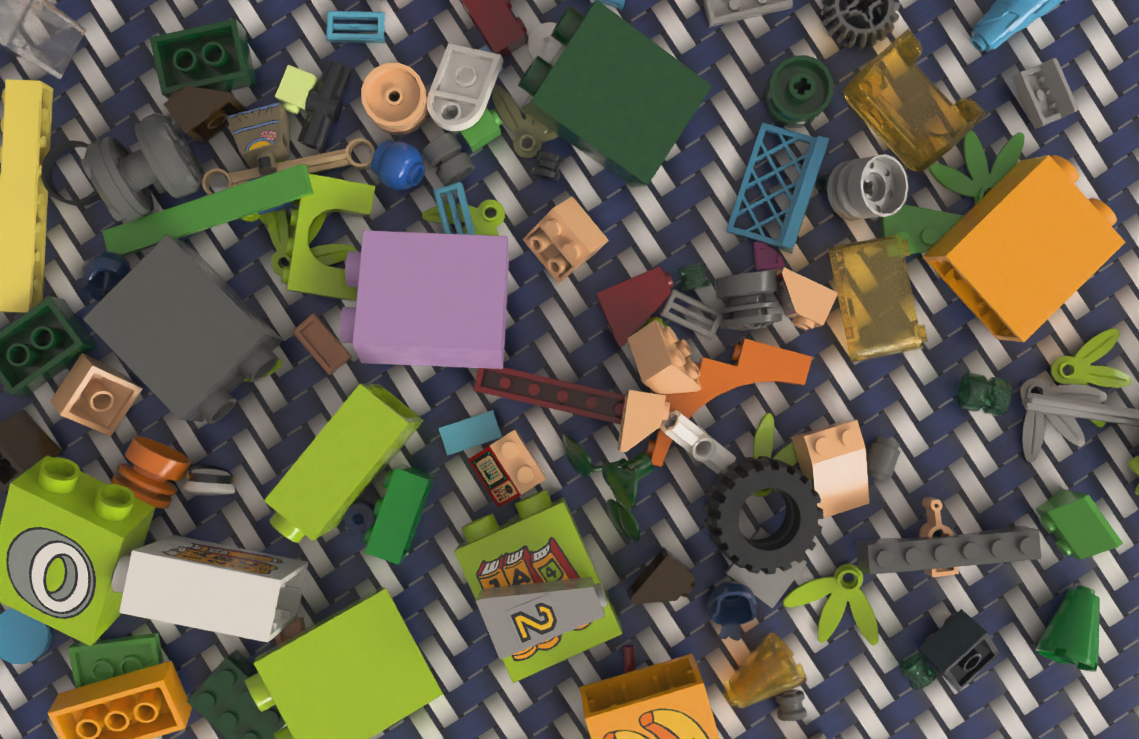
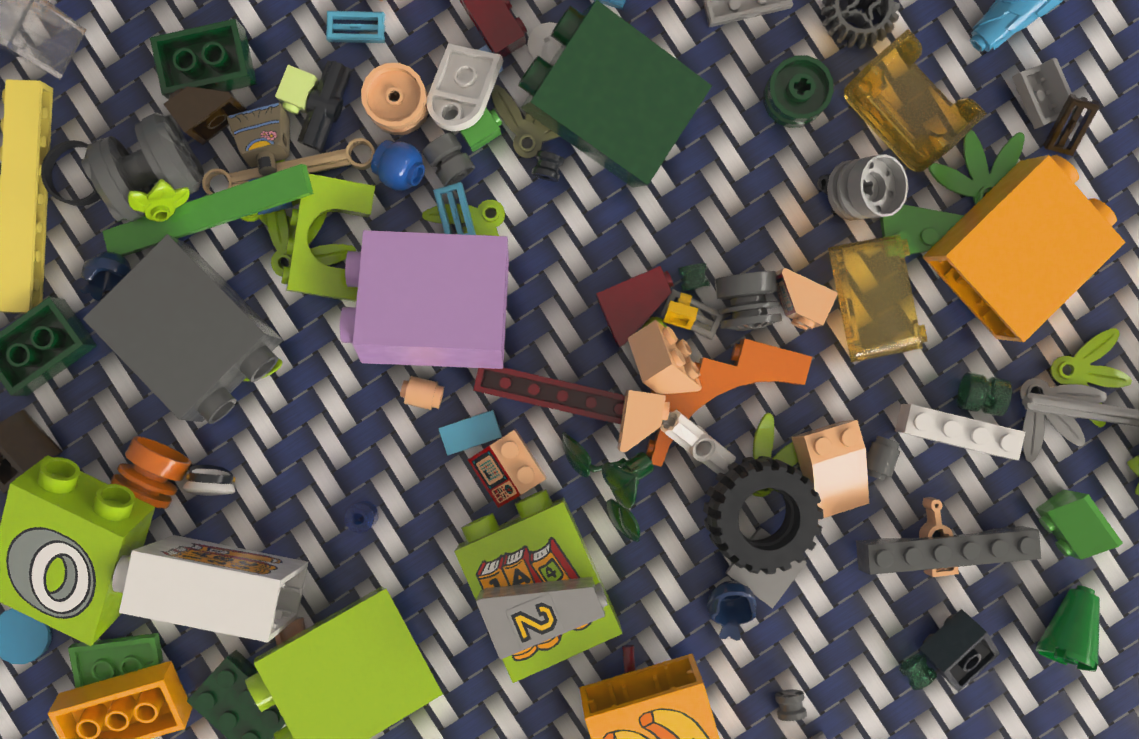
(95, 395): light nougat slope -> none
(159, 202): none -> lime plate
(322, 344): nougat tile -> none
(341, 463): lime brick -> none
(398, 513): green brick -> none
(422, 393): none -> light nougat brick
(565, 239): light nougat slope -> none
(662, 580): dark brown slope -> none
(680, 312): none -> yellow tile
(764, 674): clear yellow cone -> none
(766, 258): magenta tile -> none
(801, 195): dark azure fence -> none
(834, 607): lime plant -> none
(960, 431): none -> white brick
(1080, 103): none -> dark brown tile

